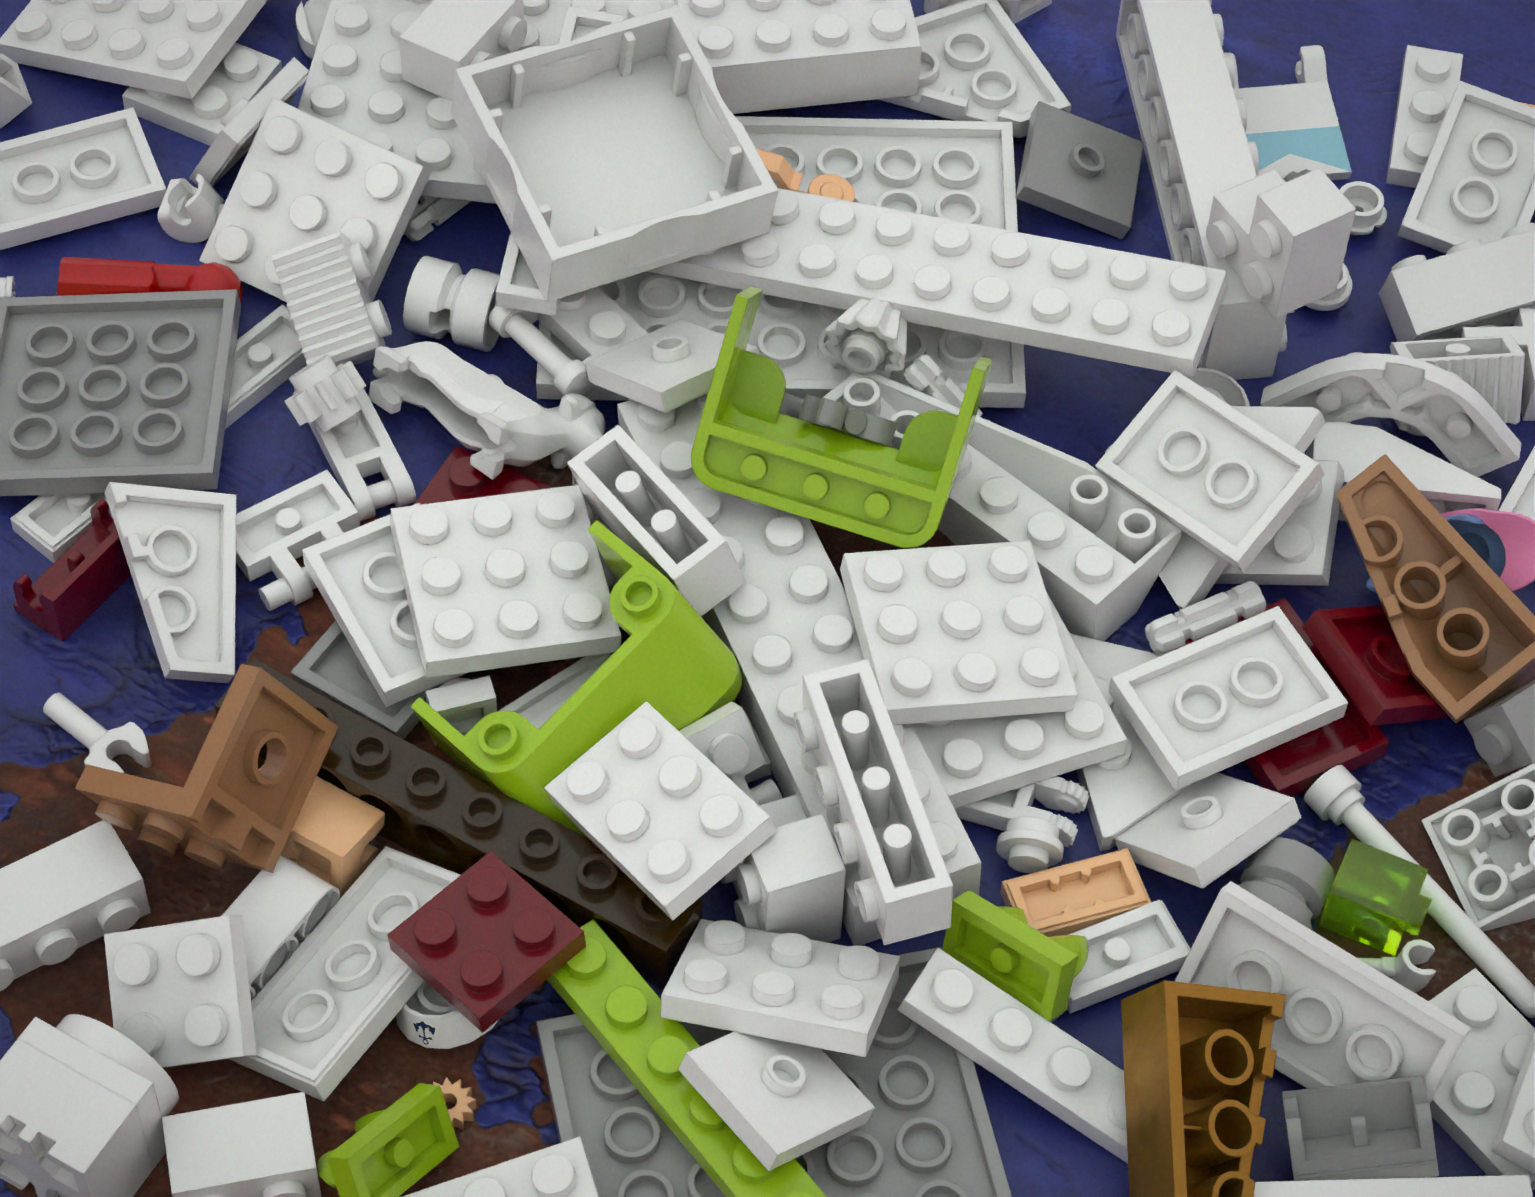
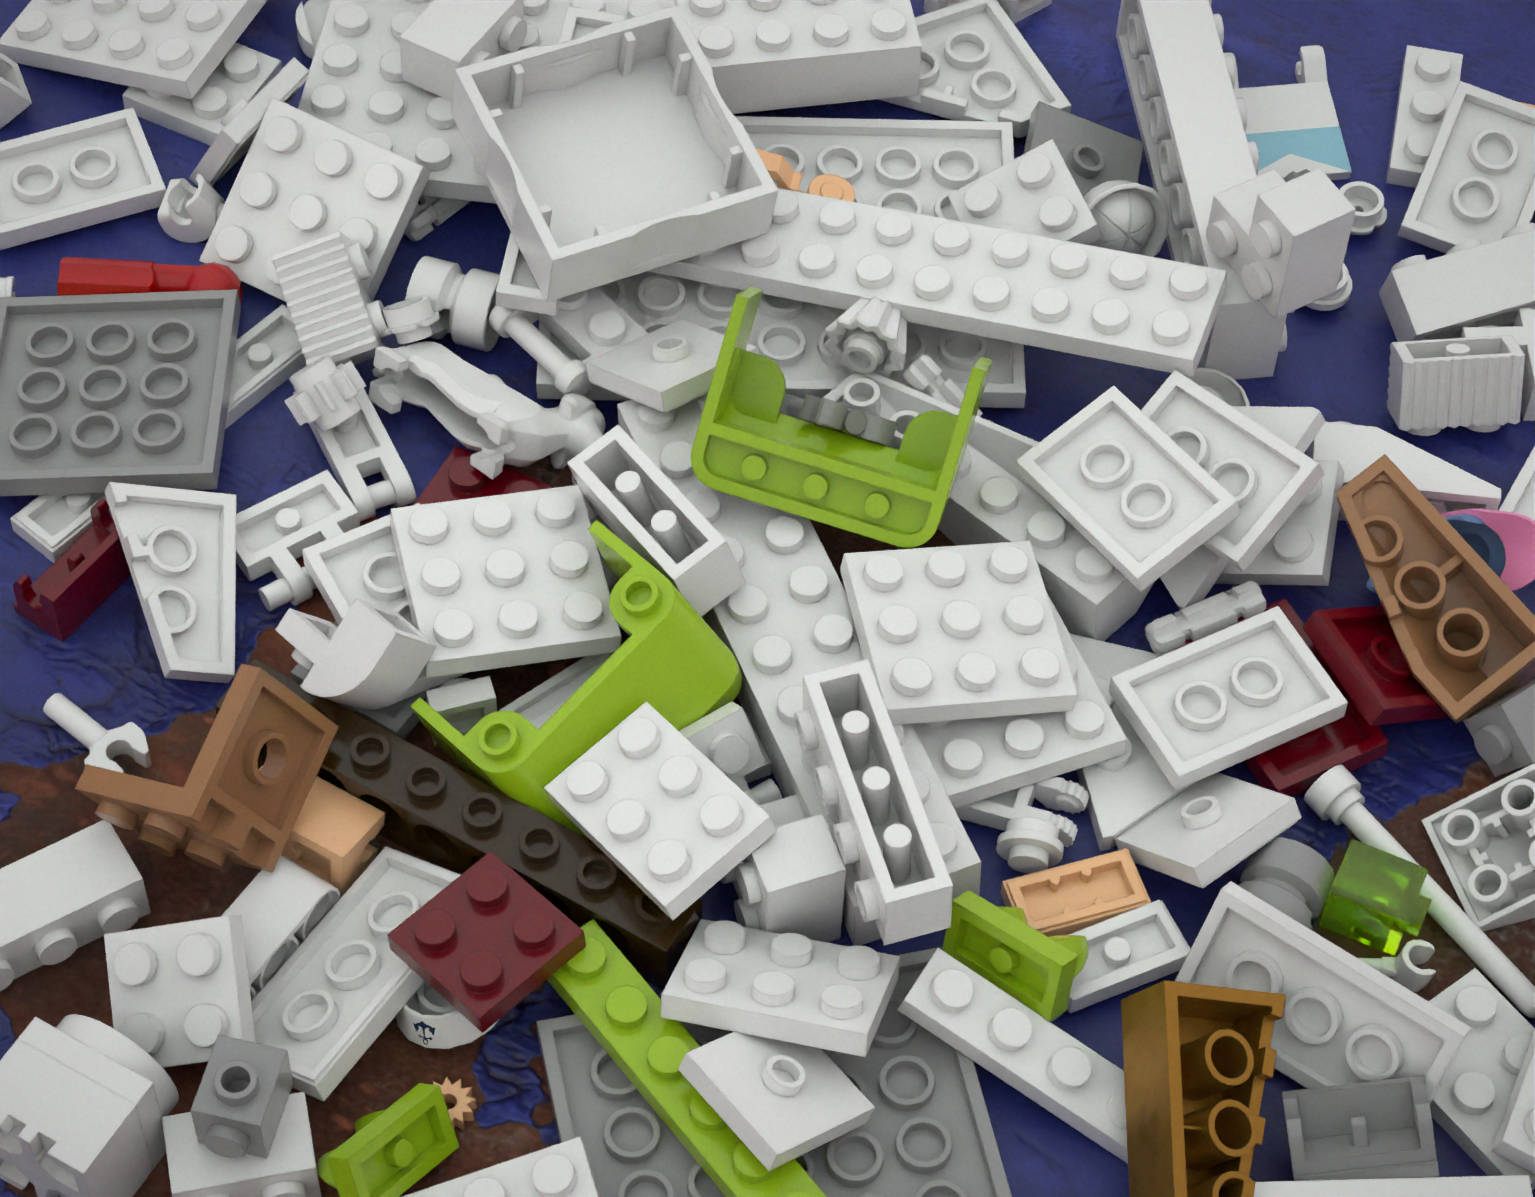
(241, 1097): none -> light grey brick
(361, 662): none -> white brick
(410, 319): none -> white plate
(1029, 197): none -> white plate
(1128, 488): none -> white plate
(1129, 217): none -> white hat
(1409, 392): white plate -> none

